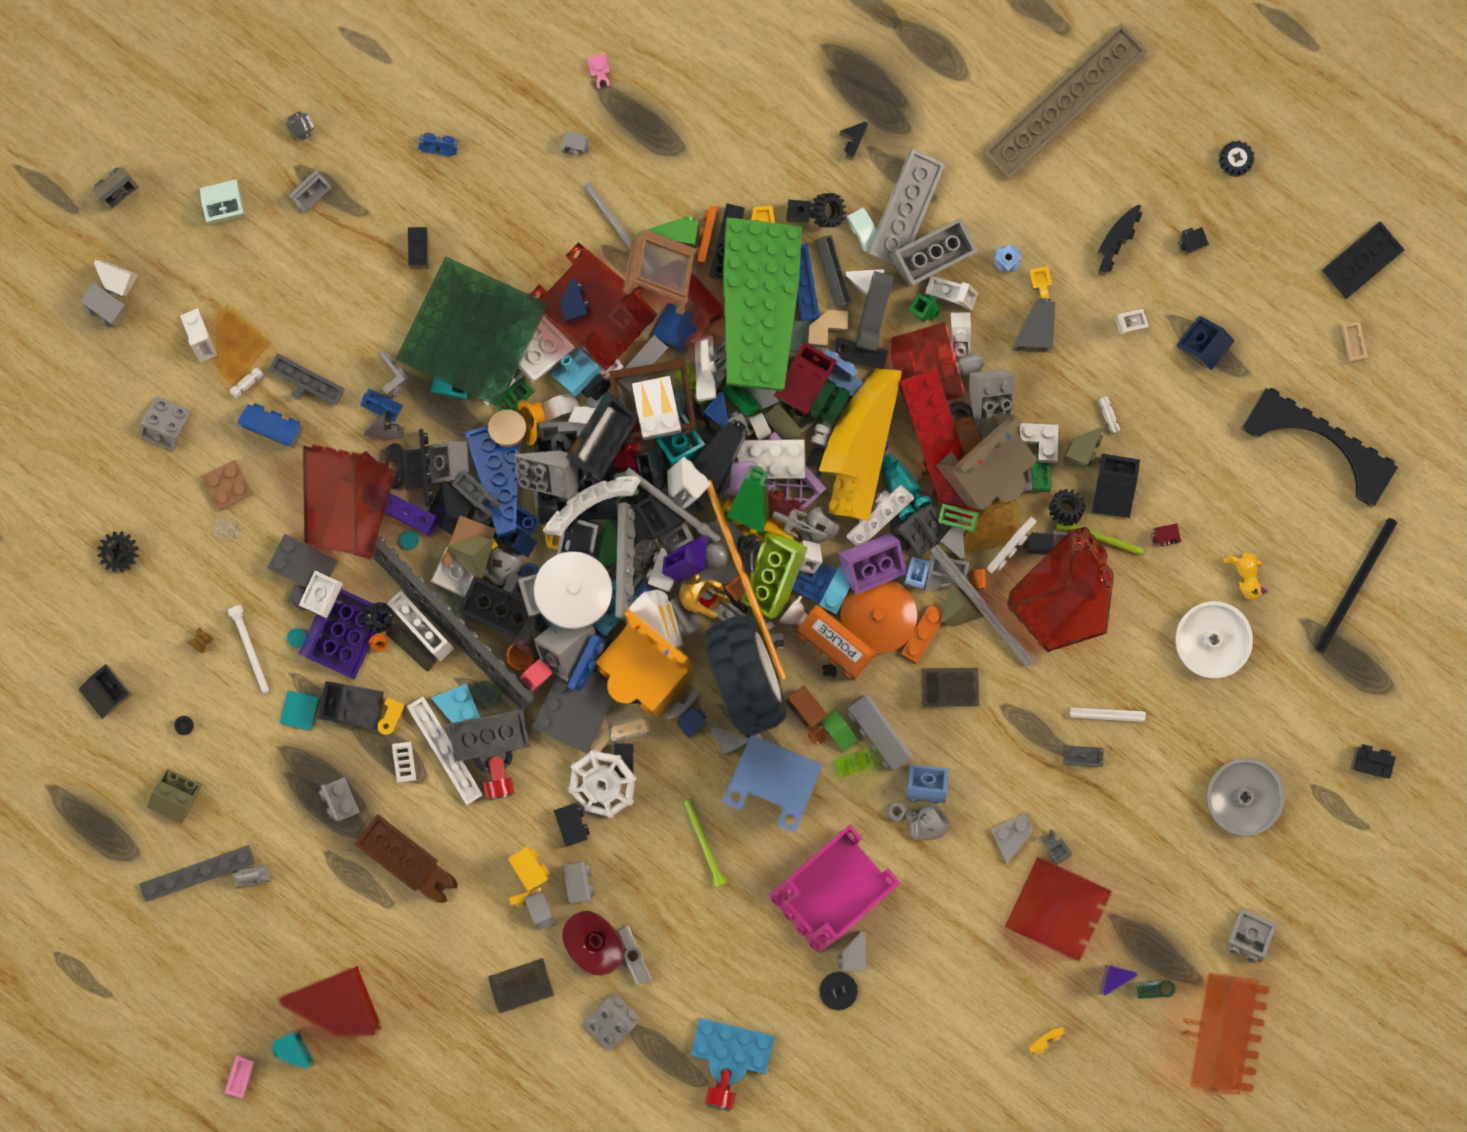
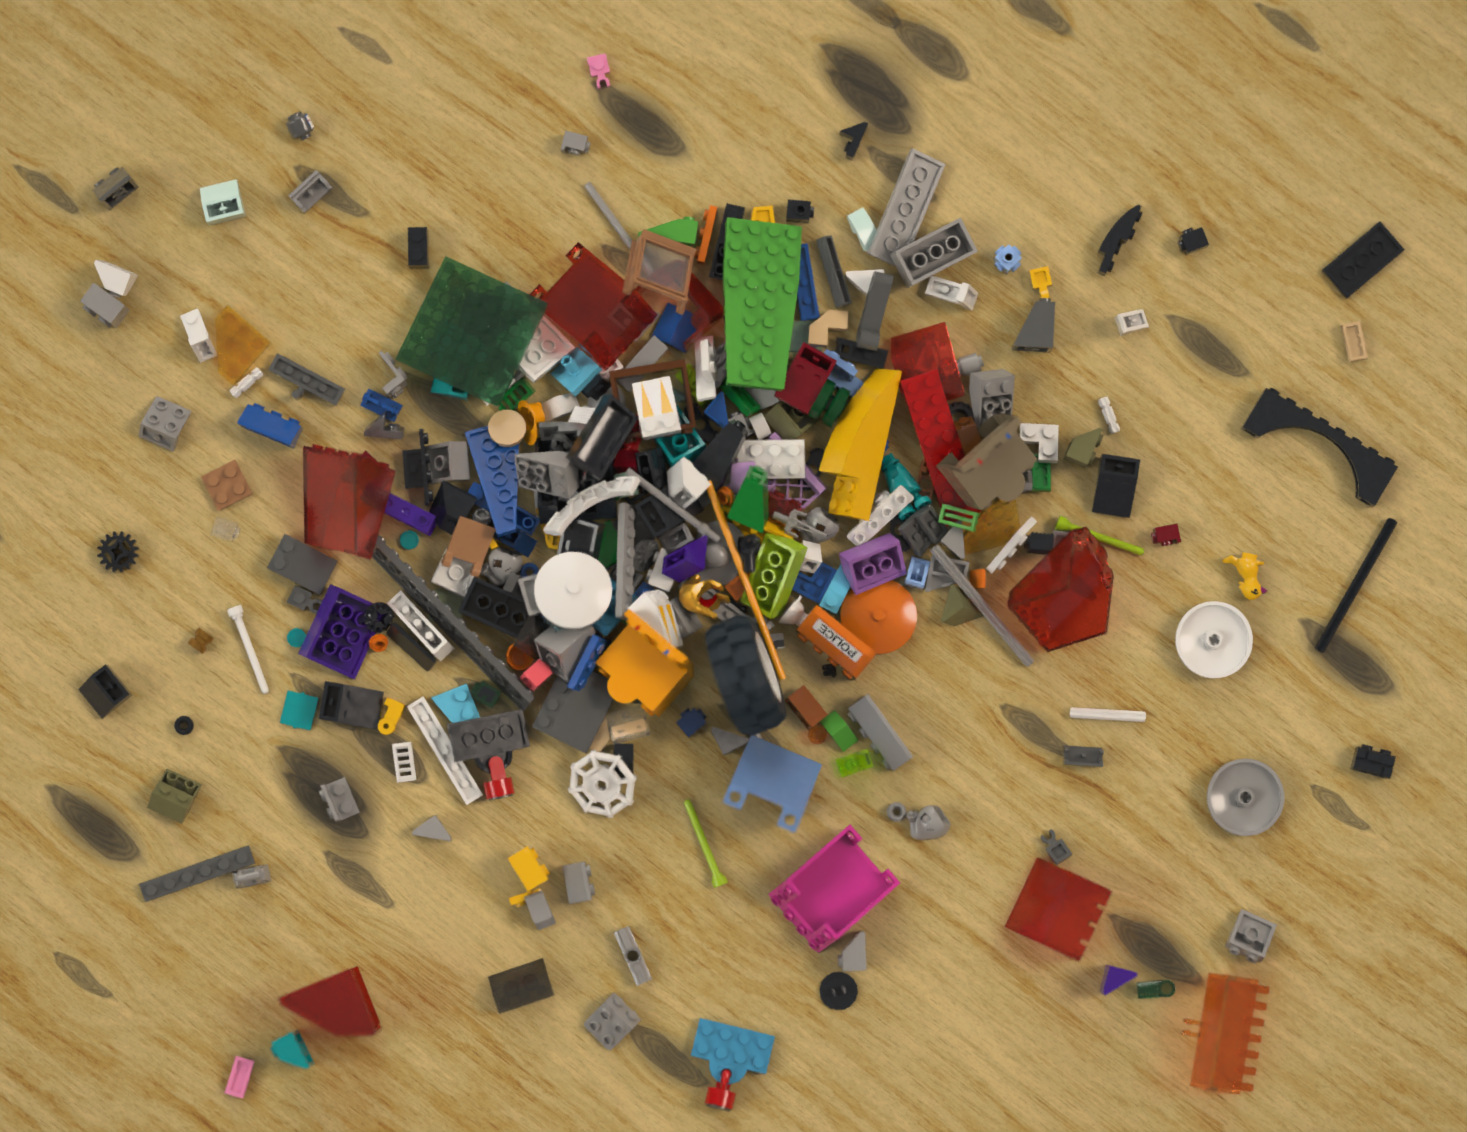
(320, 594): white plate -> none
(394, 452): black piece -> none
(405, 859): reddish brown hinge -> none
(430, 143): blue hinge -> none
(433, 829): none -> light grey slope
(473, 554): olive slope -> none
(474, 492): dark grey hinge -> none
(571, 824): black brick -> none
(572, 303): dark blue slope -> none
(592, 943): dark red hat -> none
(679, 708): light grey slope -> none
(725, 495): none -> orange plate
(821, 435): white wheel -> none
(836, 210): black tyre -> none
(923, 634): orange plate -> none
(925, 307): green brick -> none
(927, 784): medium blue brick -> none
(949, 687): clear smoke slope -> none
(960, 333): white slope -> none
(1012, 835): light grey wing -> none
(1040, 1043): yellow slope -> none
(1063, 515): black tyre -> none
(1065, 101): dark tan plate -> none
(1205, 342): dark blue slope -> none
(1232, 163): black wheel -> none

